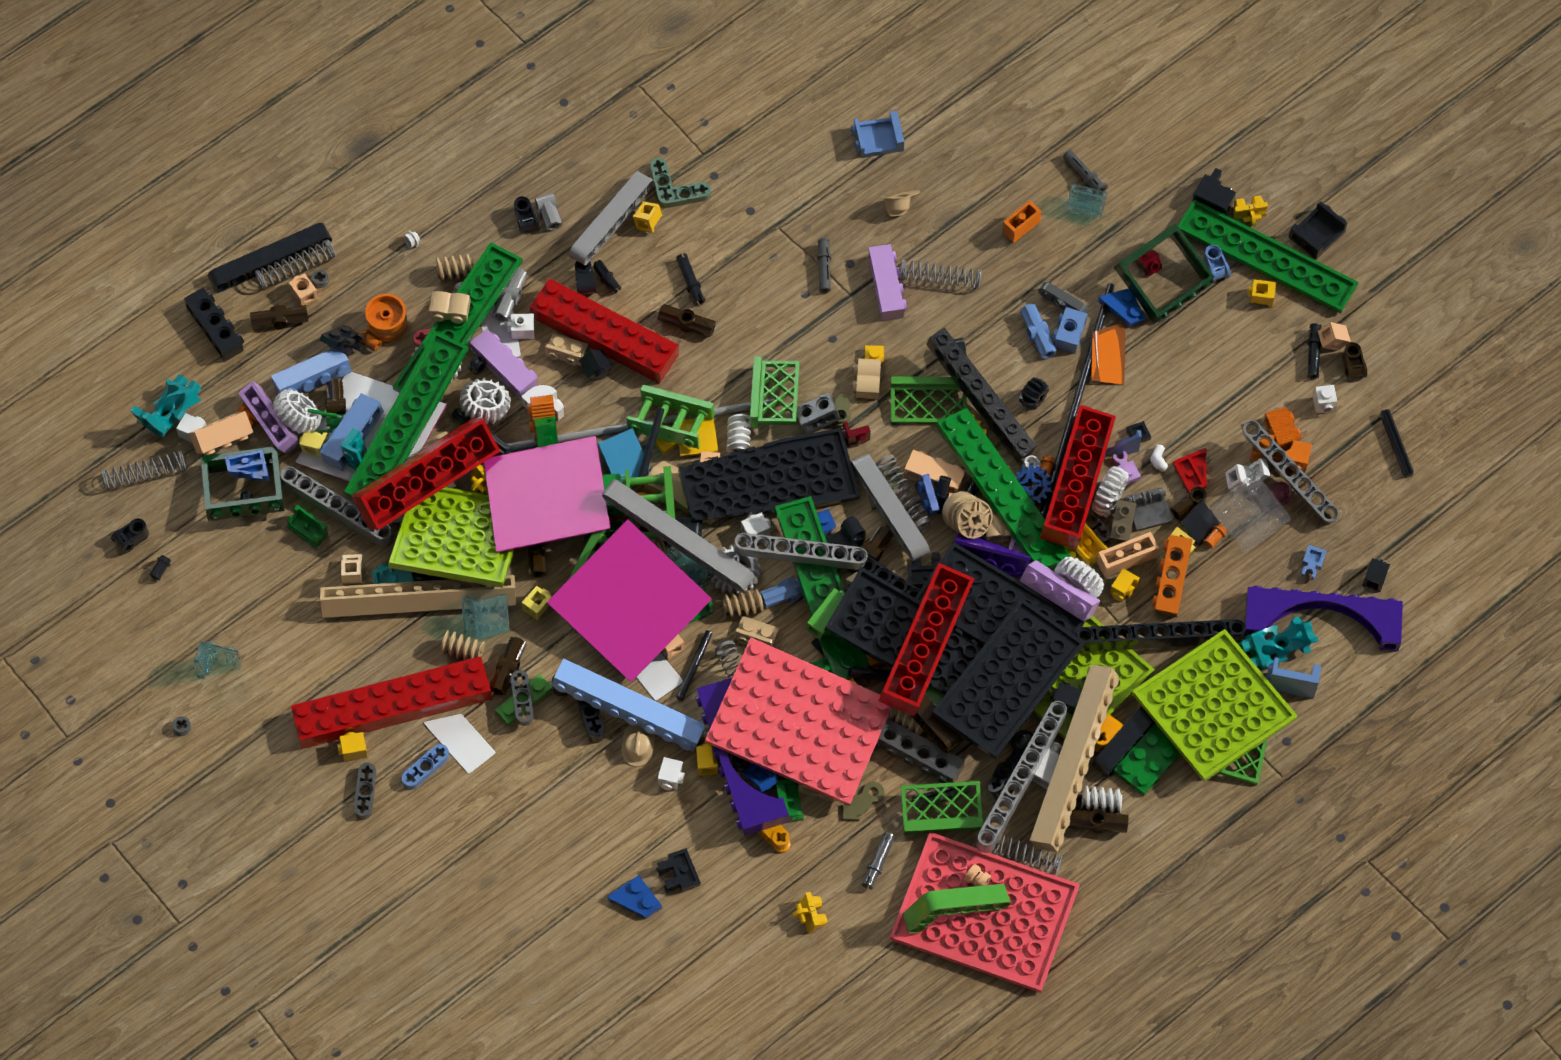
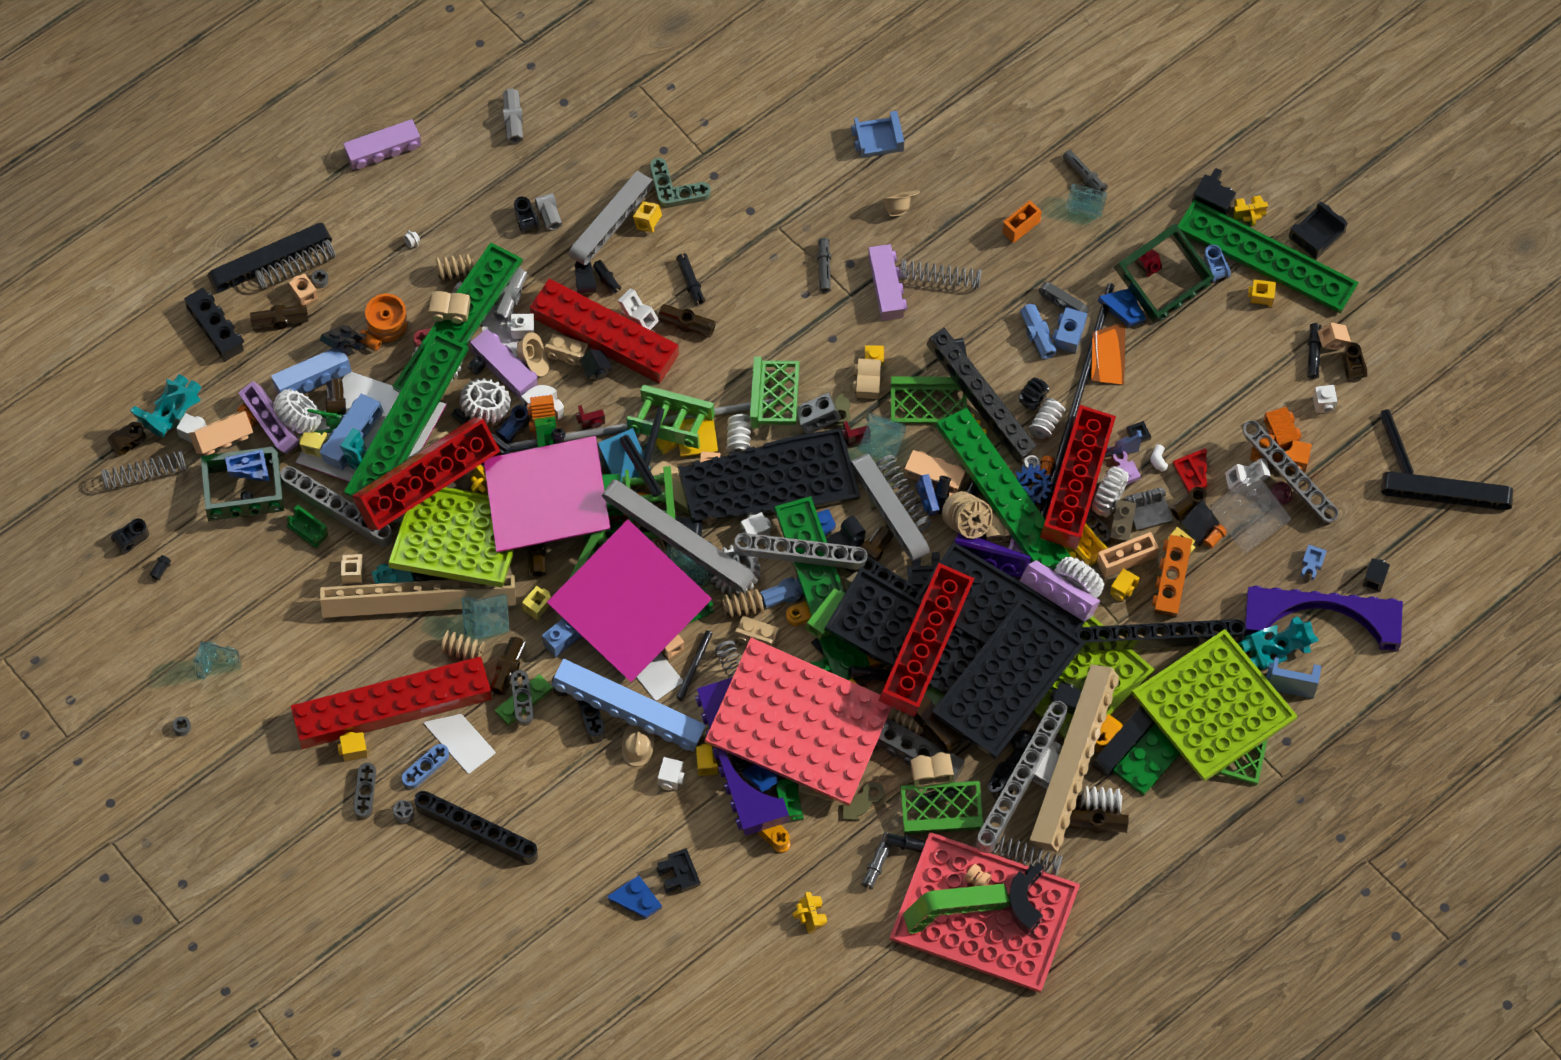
(126, 439): none -> dark brown piece
(382, 144): none -> lavender brick
(402, 807): none -> flat silver wheel
(480, 835): none -> black beam
(513, 116): none -> light grey piece
(513, 425): none -> dark blue piece
(532, 353): none -> tan piece
(558, 435): none -> black pin
(560, 637): none -> medium blue brick
(590, 420): none -> dark red bracket
(637, 311): none -> white brick
(640, 465): none -> black axle
(803, 617): none -> light orange plate
(882, 436): none -> clear light blue bracket
(904, 842): none -> black axle
(932, 770): none -> tan brick
(1021, 910): none -> black arch
(1046, 418): none -> white piece
(1447, 490): none -> black beam

